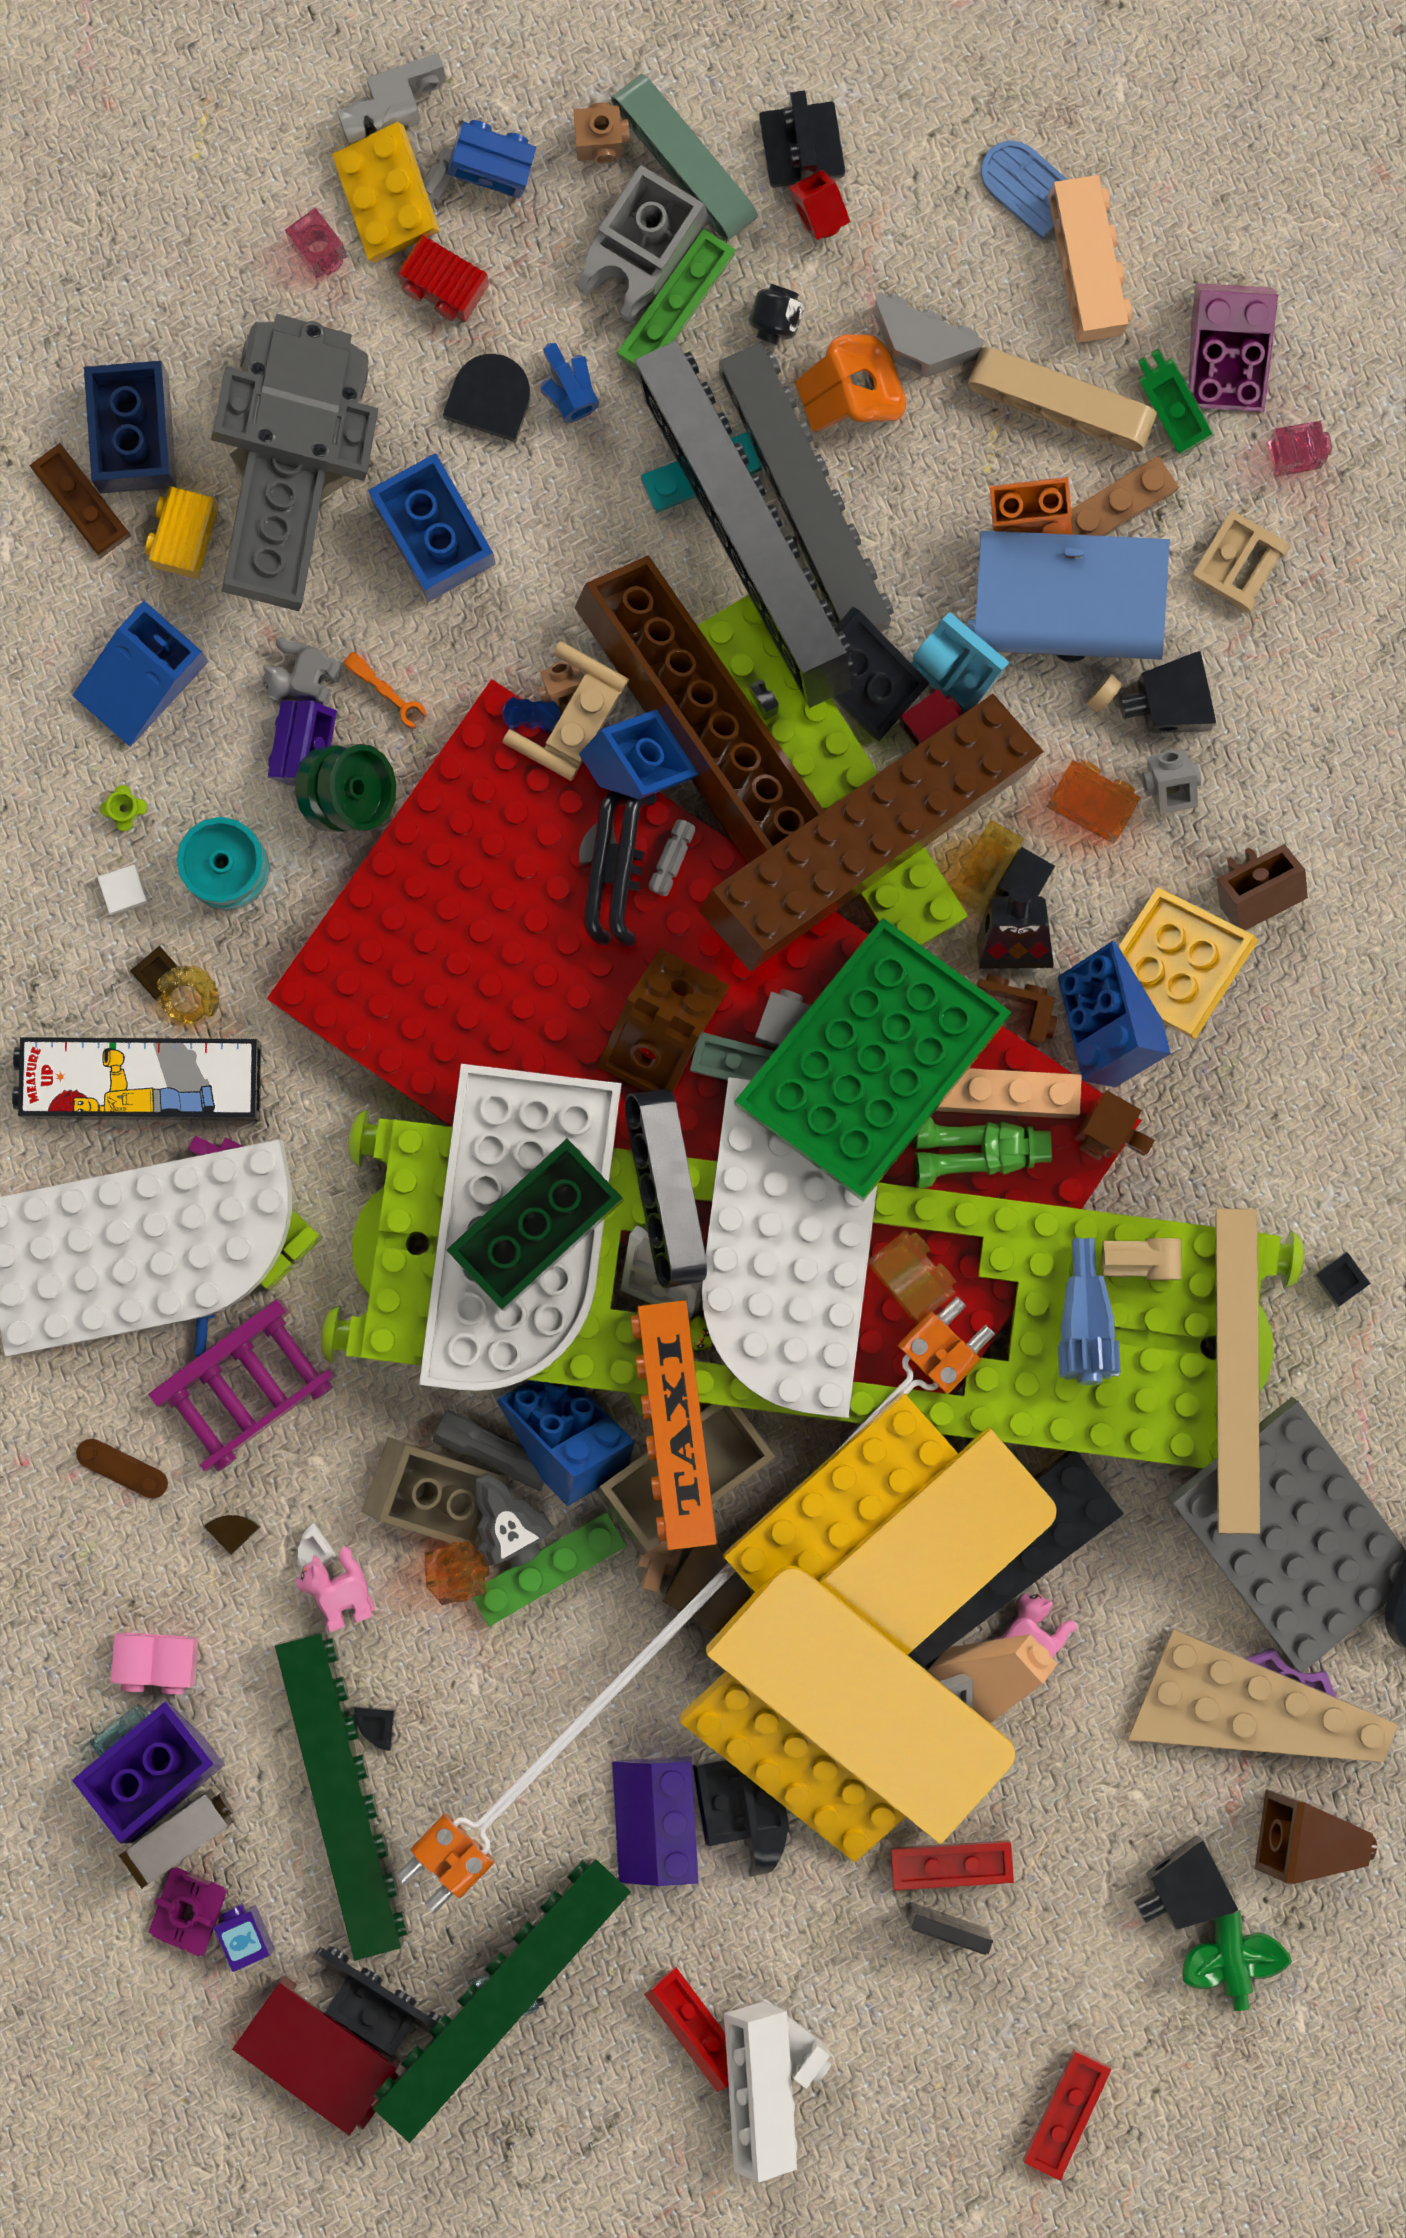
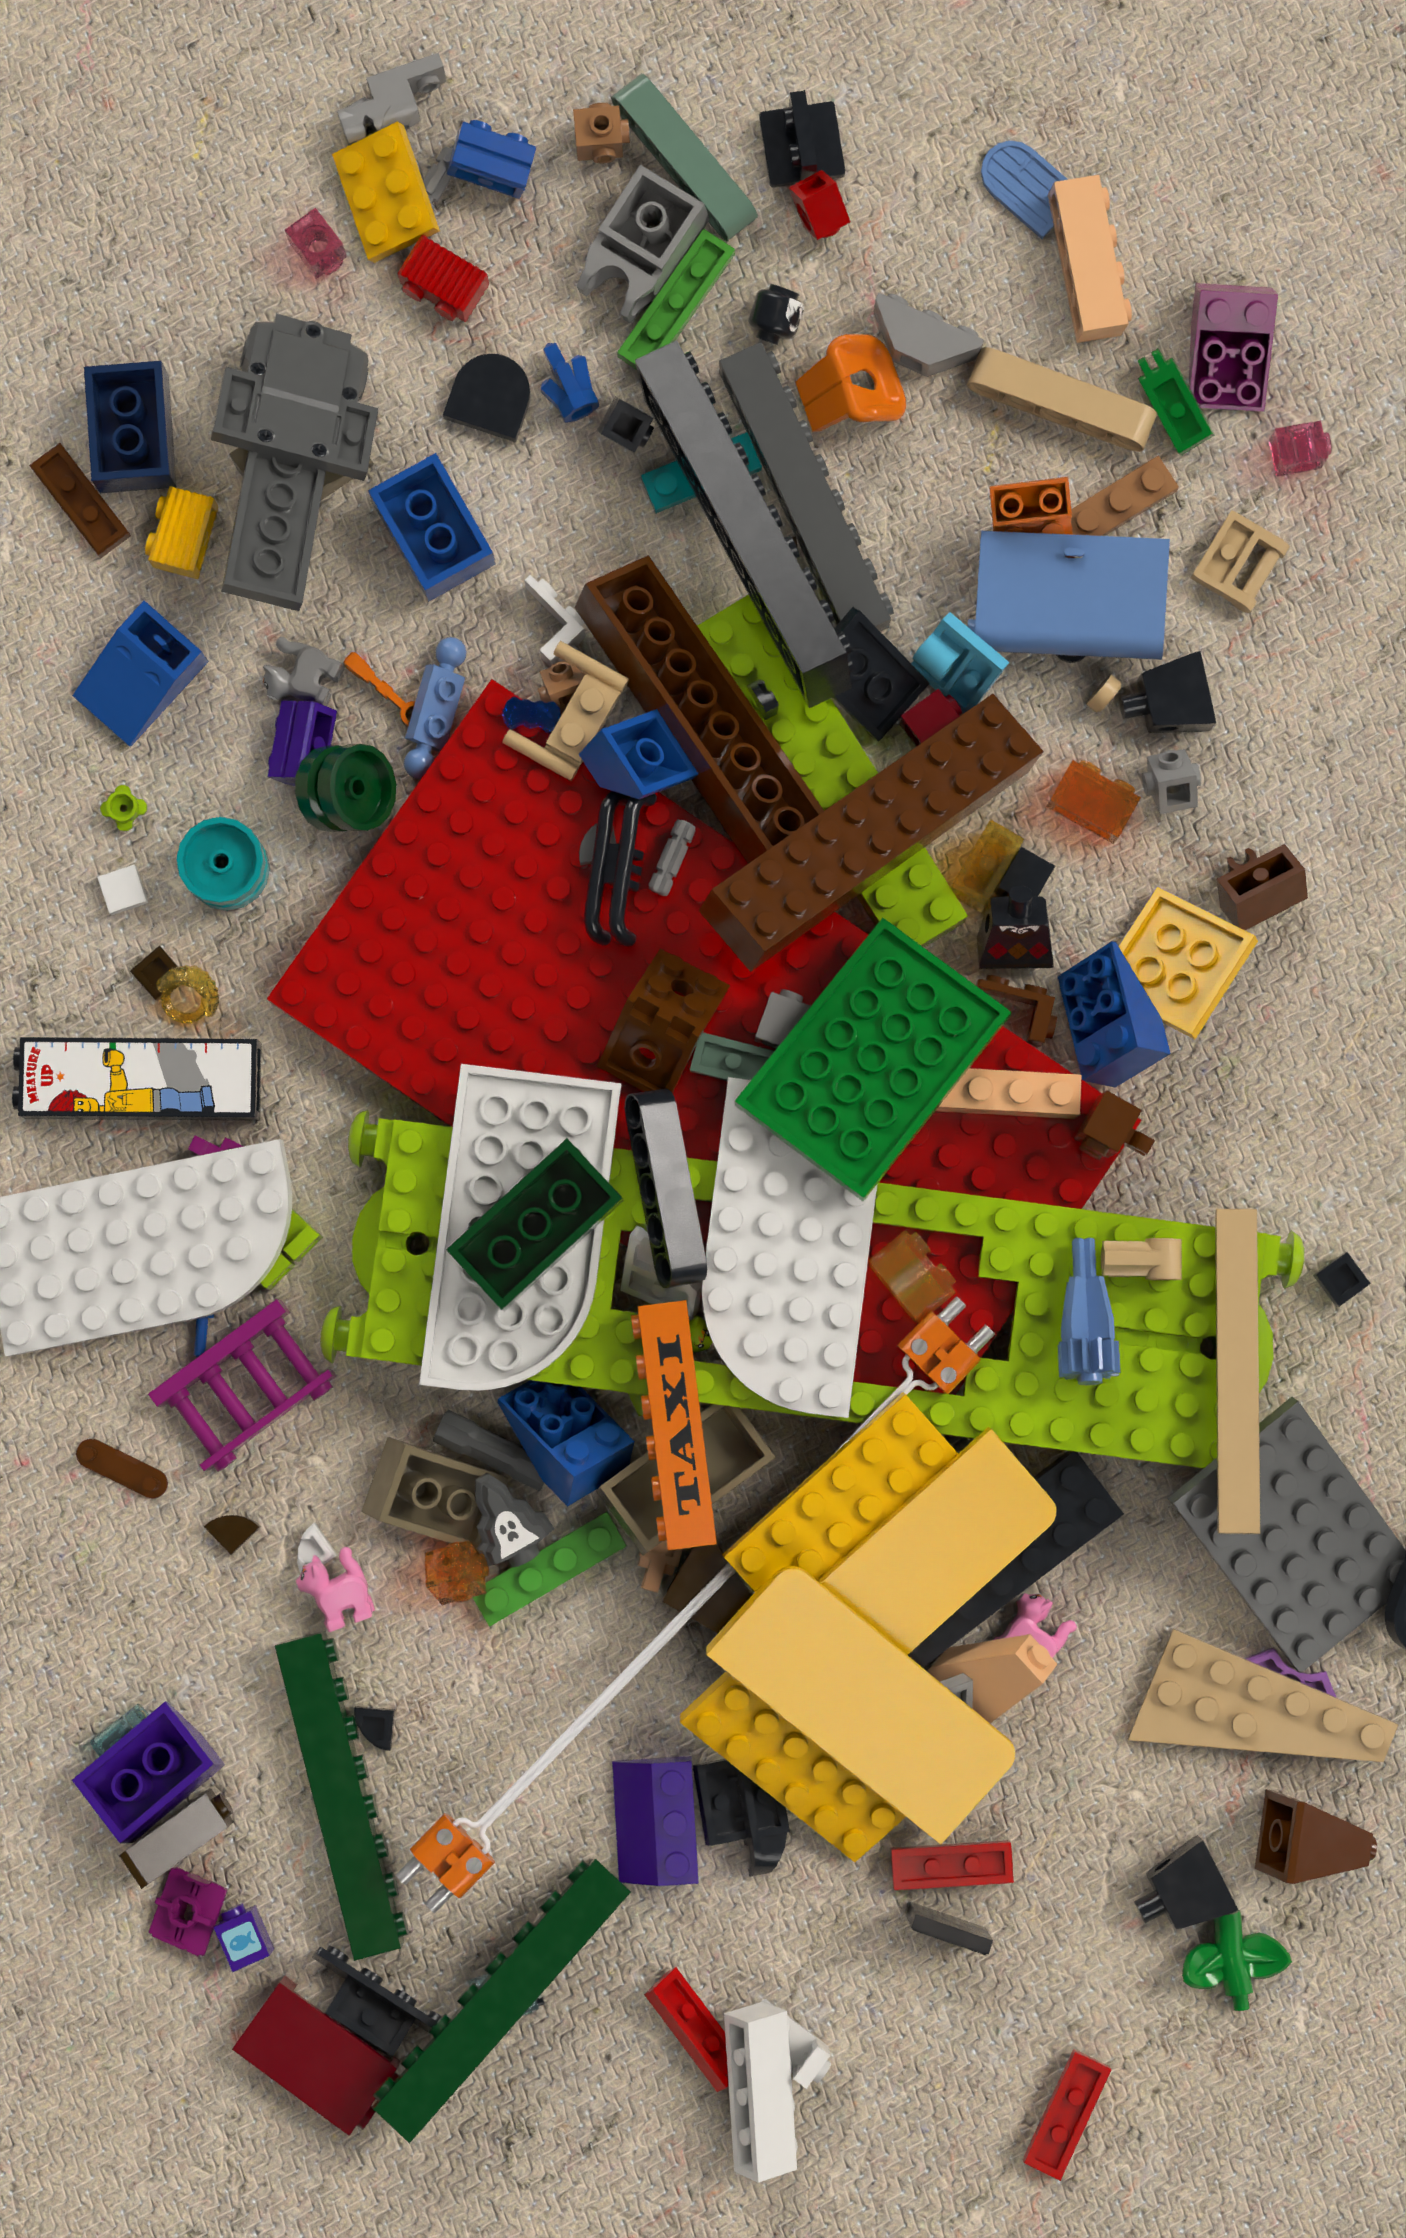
(154, 1661): bright pink brick -> none
(435, 706): none -> medium blue plate
(572, 630): none -> white bracket
(626, 425): none -> black brick
(1002, 1149): bright green piece -> none

